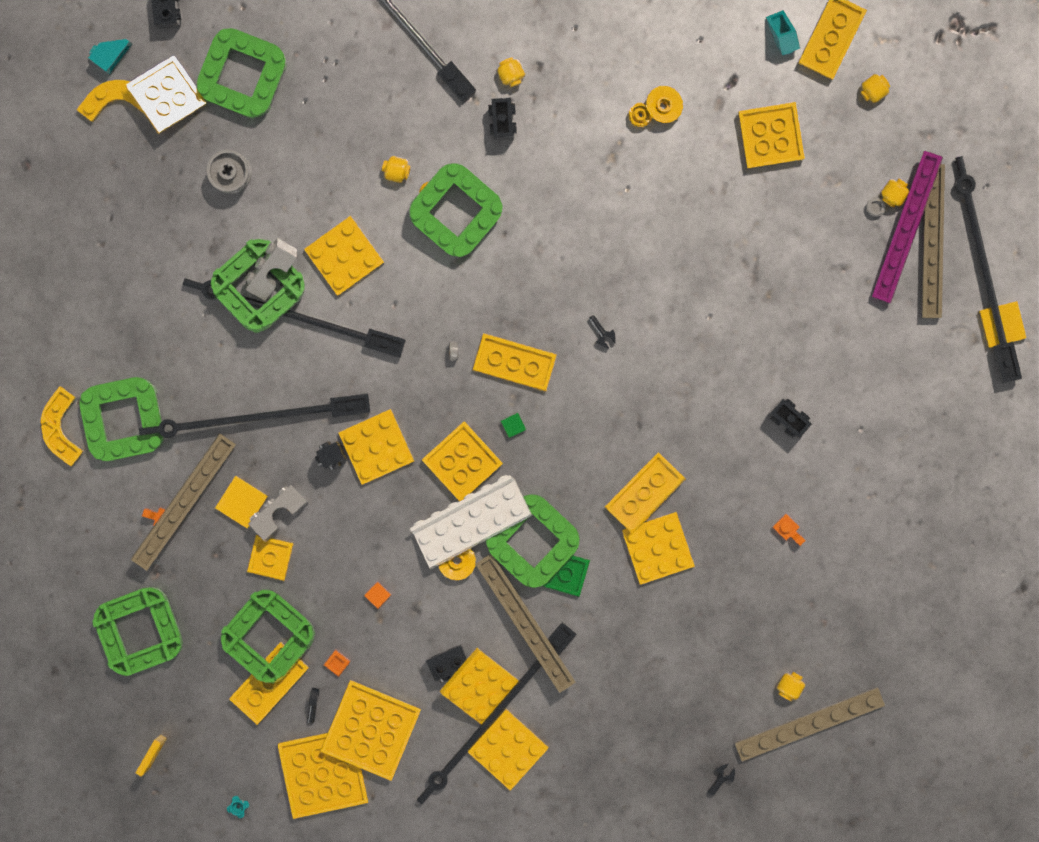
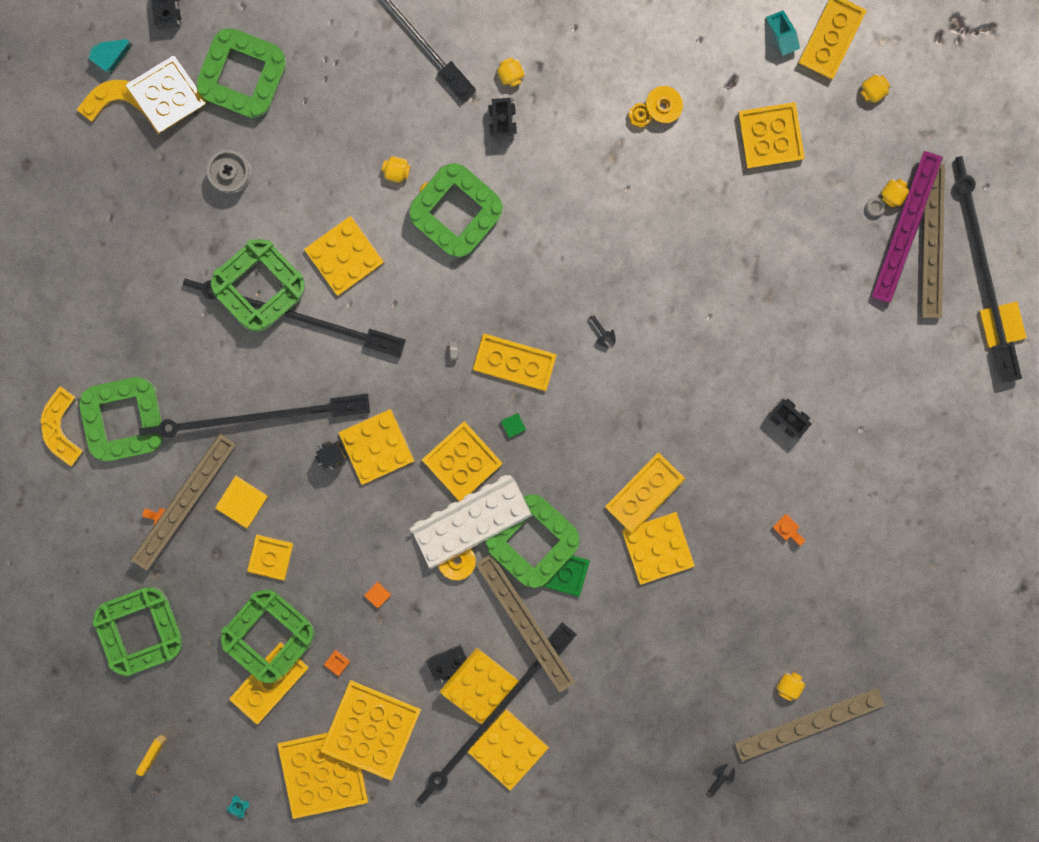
(277, 255): light grey arch -> none
(288, 499): light grey arch -> none
(314, 696): black bar -> none

